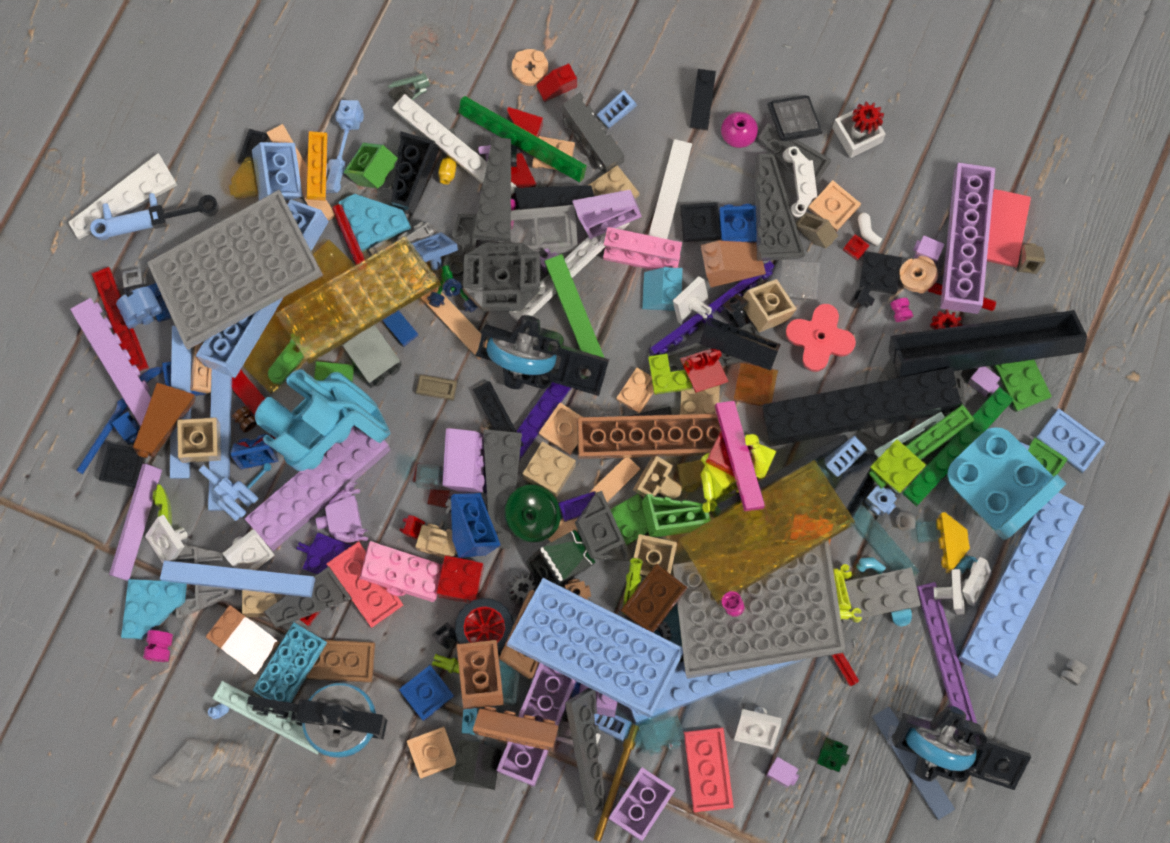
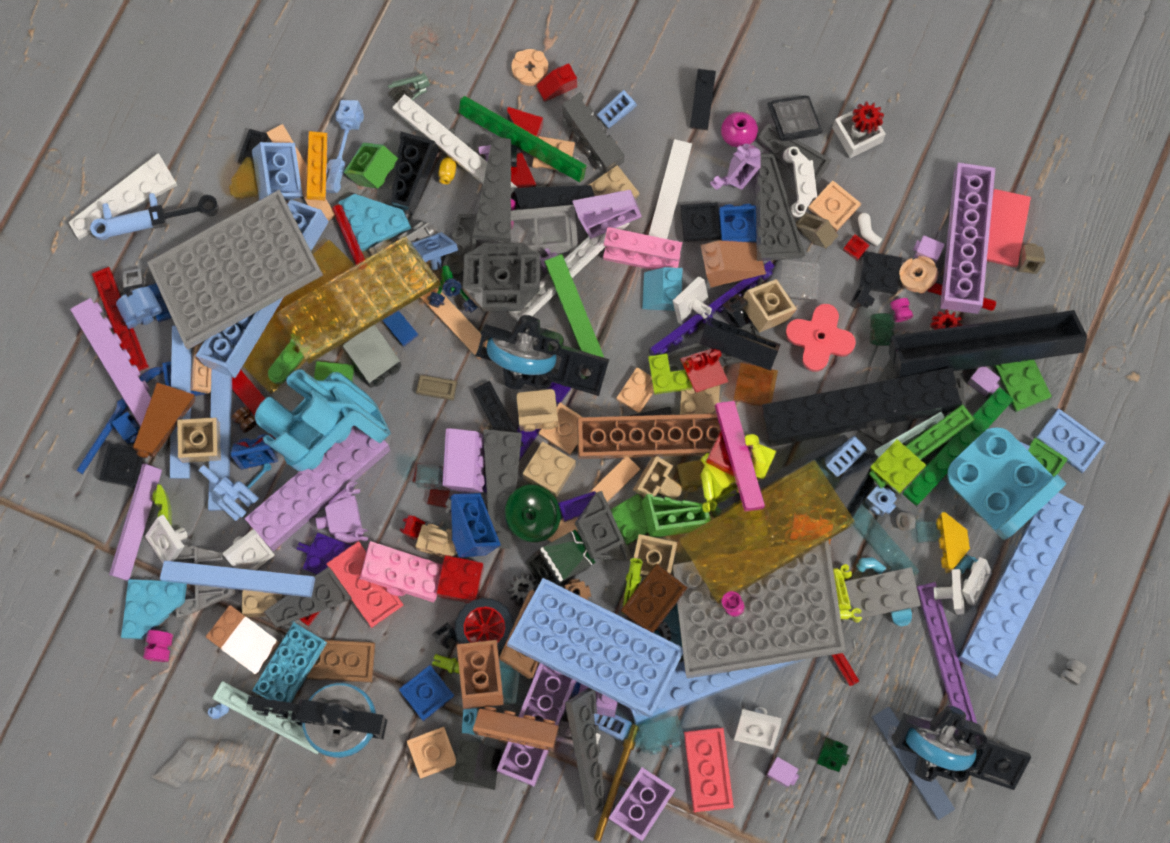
(537, 410): none -> tan bracket
(742, 168): none -> lavender torso
(882, 328): none -> clear green wheel

